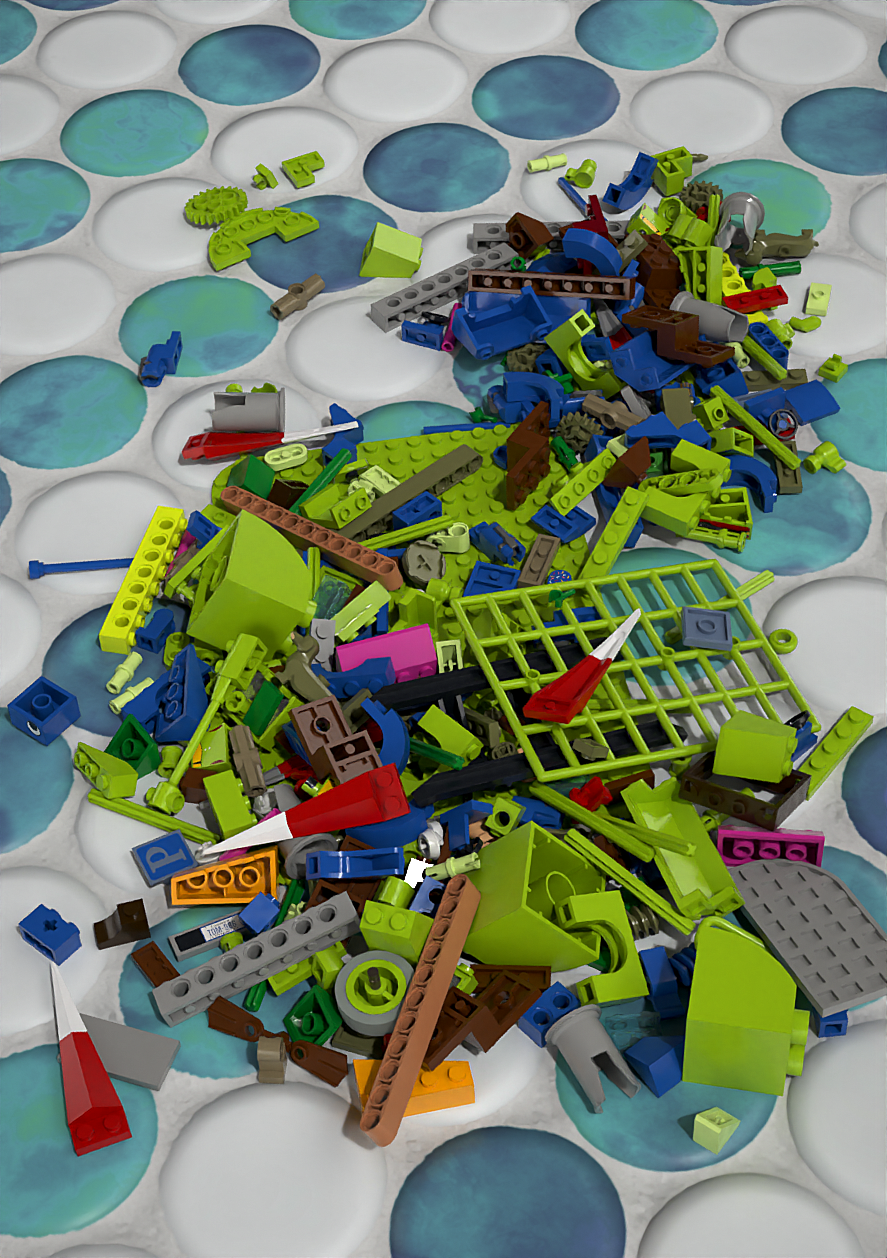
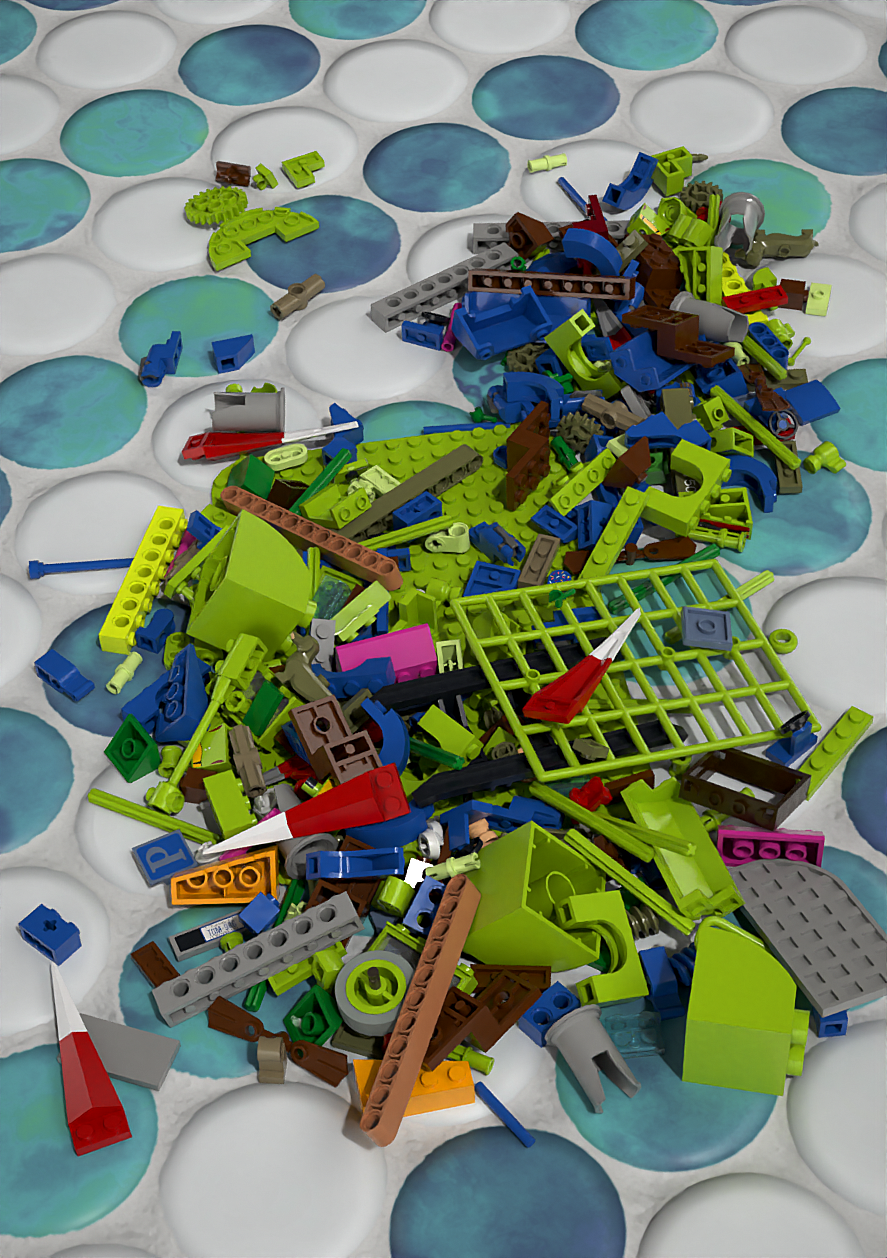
(44, 710): blue brick -> none
(62, 675): none -> blue piece
(109, 774): lime slope -> none
(123, 926): dark brown arch -> none
(130, 693): yellowish green pin -> none
(232, 353): none -> blue slope
(233, 173): none -> reddish brown hips
(390, 253): lime slope -> none
(395, 930): lime slope -> none
(423, 562): olive tile -> none
(476, 1060): none -> lime axle
(483, 728): olive plate -> none
(502, 1112): none -> blue bar
(514, 811): lime brick -> none
(583, 175): lime piece -> none
(592, 520): none -> blue brick
(646, 588): none -> green axle
(658, 1061): blue slope -> none
(669, 549): none -> reddish brown piece
(704, 480): lime beam -> none
(714, 1128): yellowish green slope -> none
(755, 748): lime slope -> none
(766, 396): none -> reddish brown piece
(777, 269): green pin -> none
(791, 360): none -> lime hinge
(796, 294): none -> reddish brown brick
(805, 325): lime arm -> none
(833, 369): lime tile -> none

